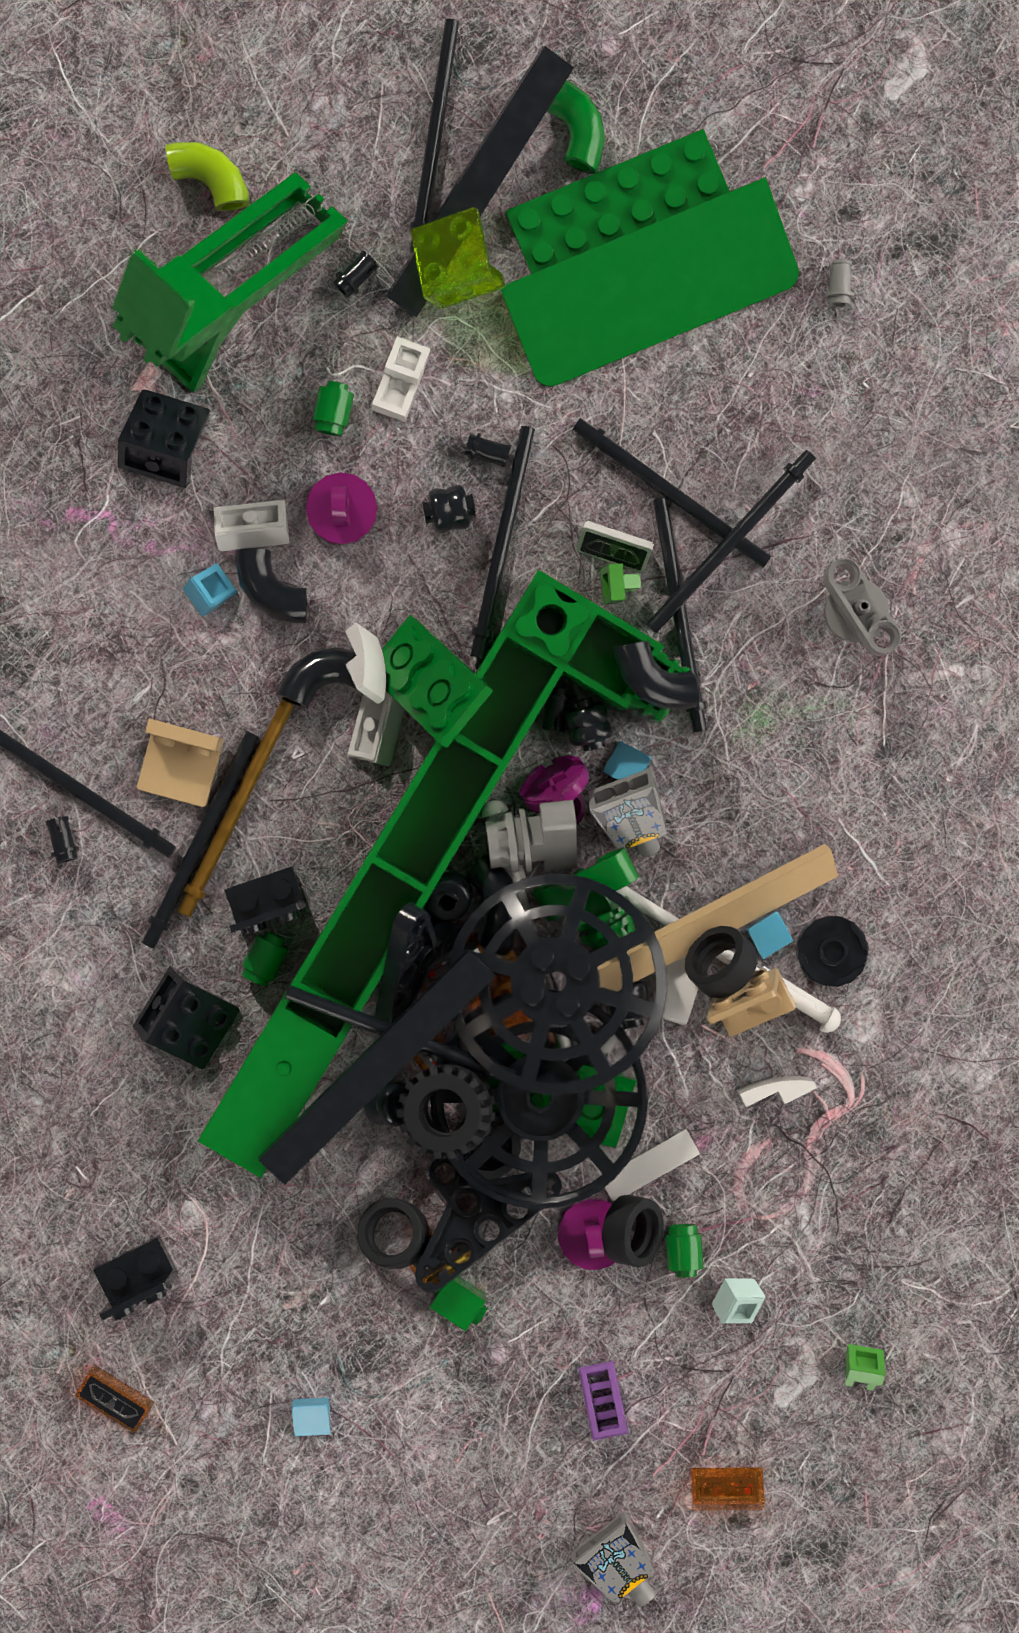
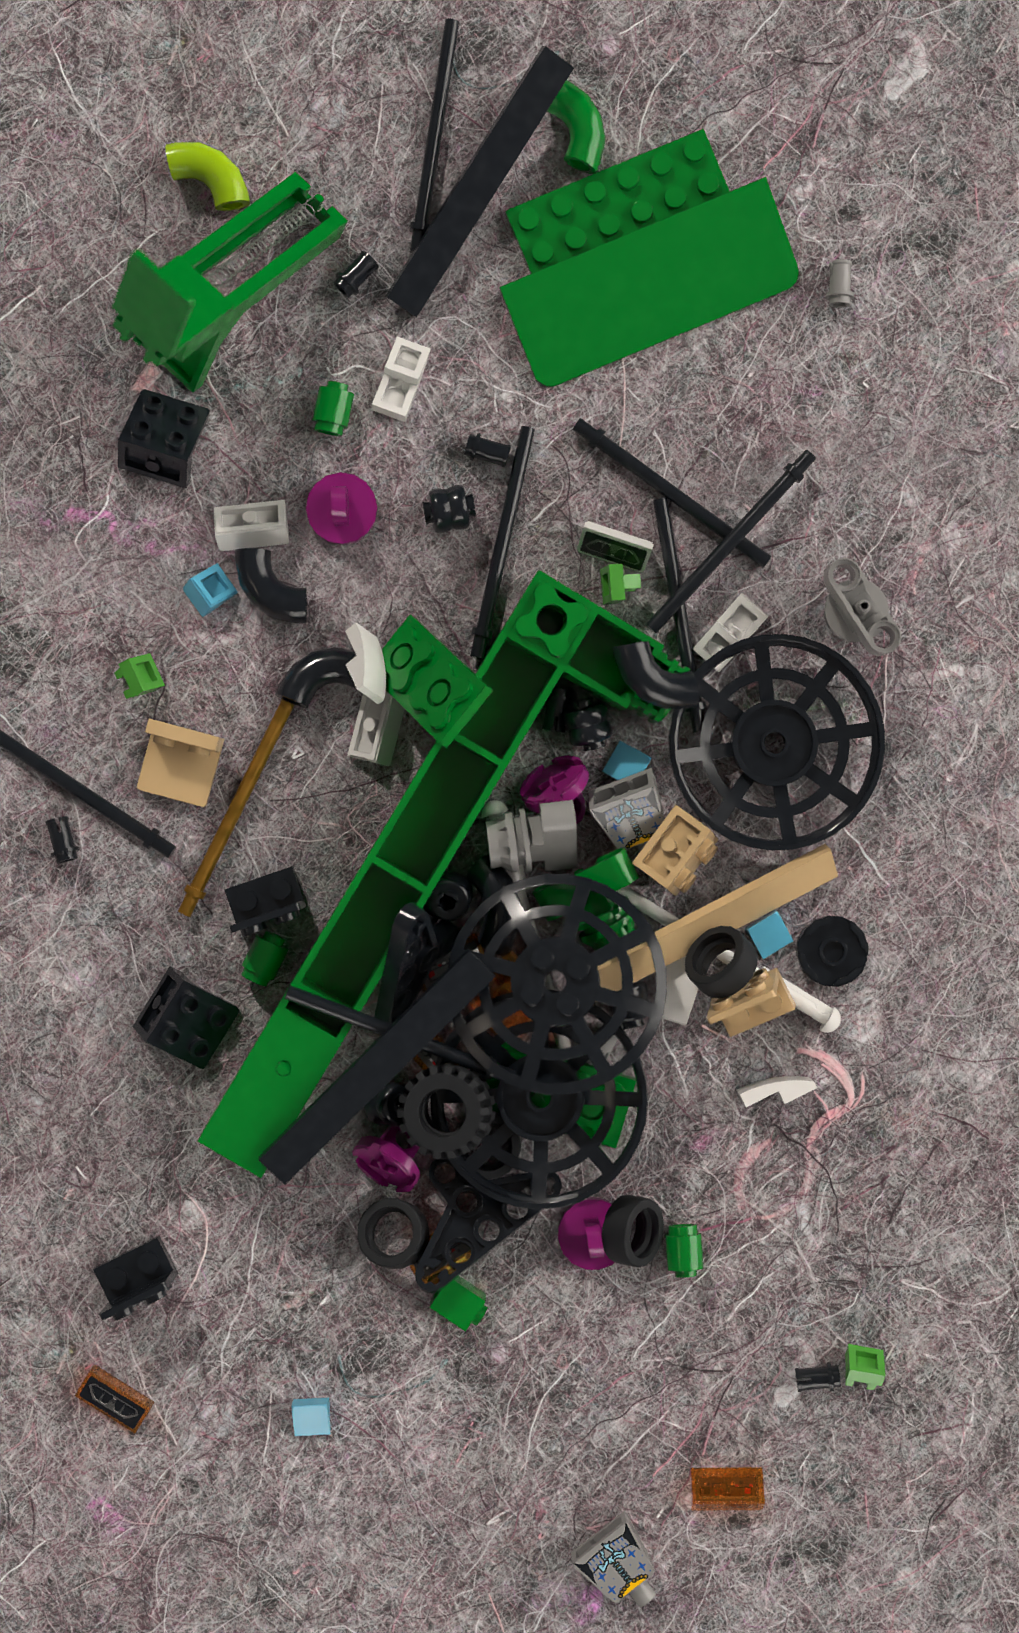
(140, 675): none -> bright green tile
(160, 921): black bar -> none
(386, 1161): none -> magenta tile
(454, 259): clear neon green bracket -> none
(611, 1430): medium lavender slope -> none
(653, 1164): white sticker -> none
(677, 851): none -> tan bracket
(734, 625): none -> white slope
(738, 1300): light aqua slope -> none
(799, 739): none -> black dish
(821, 1377): none -> black pin

